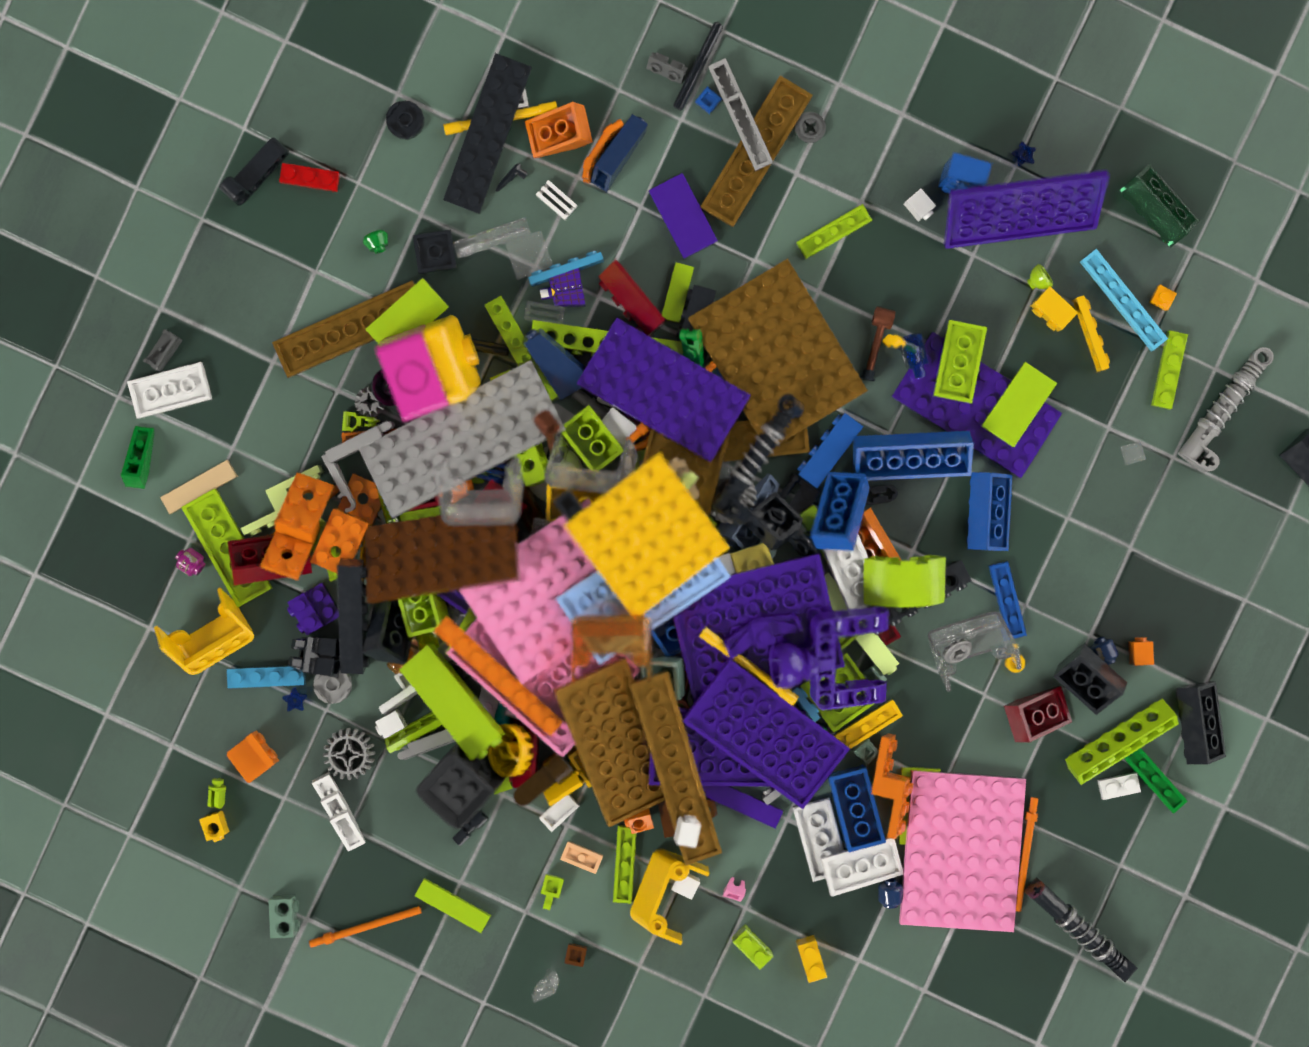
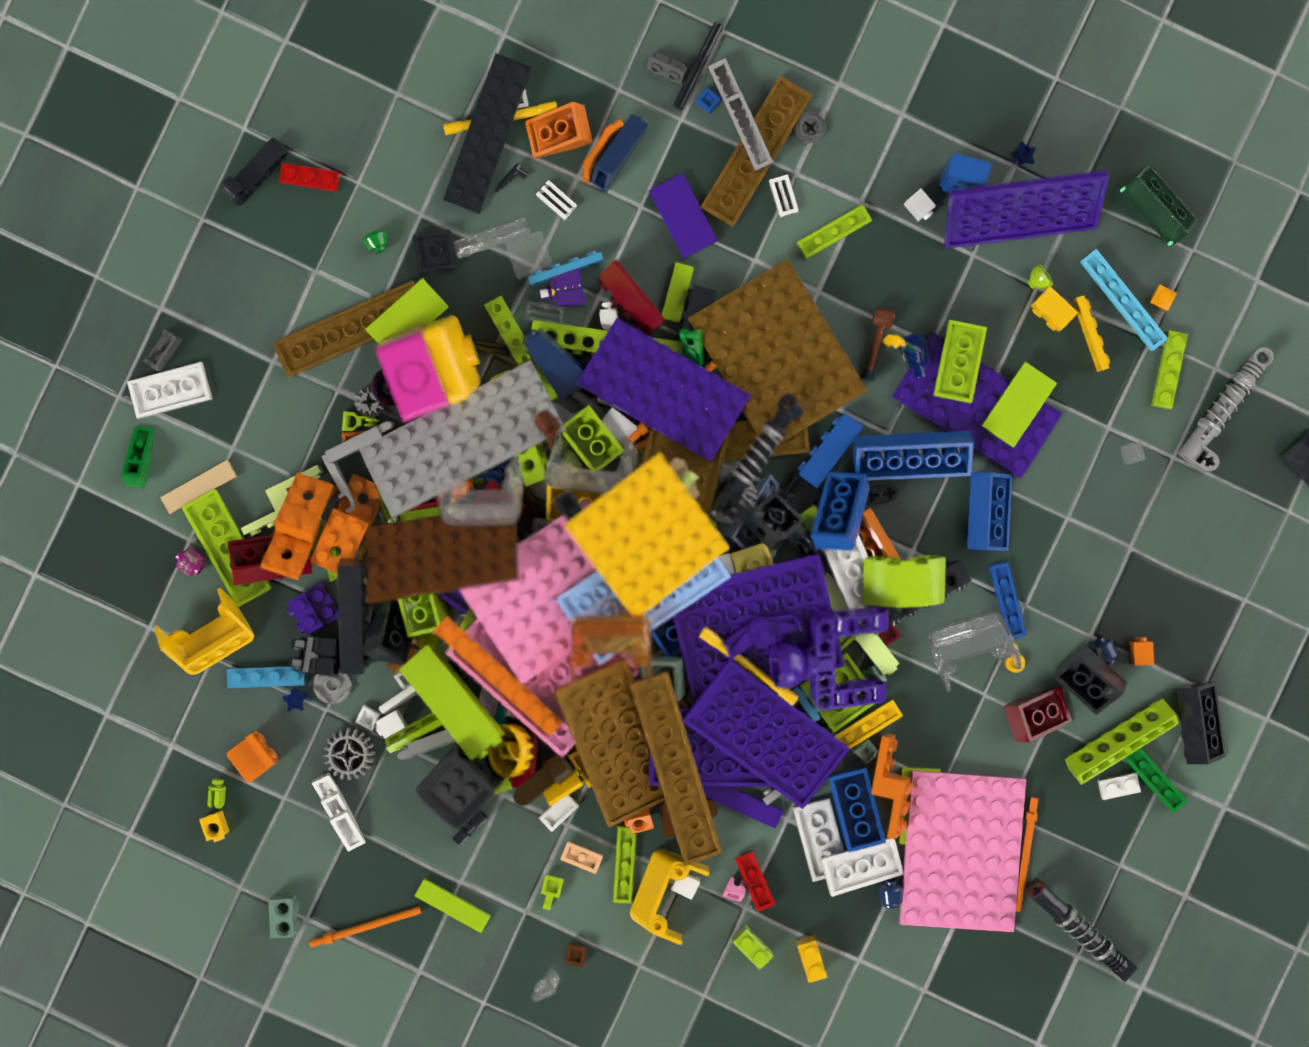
(368, 717): none -> white tile
(410, 122): black tile -> none
(608, 315): none -> white arm
(687, 831): white brick -> none
(755, 881): none -> red plate
(790, 192): none -> white tile
(957, 651): light grey gear -> none

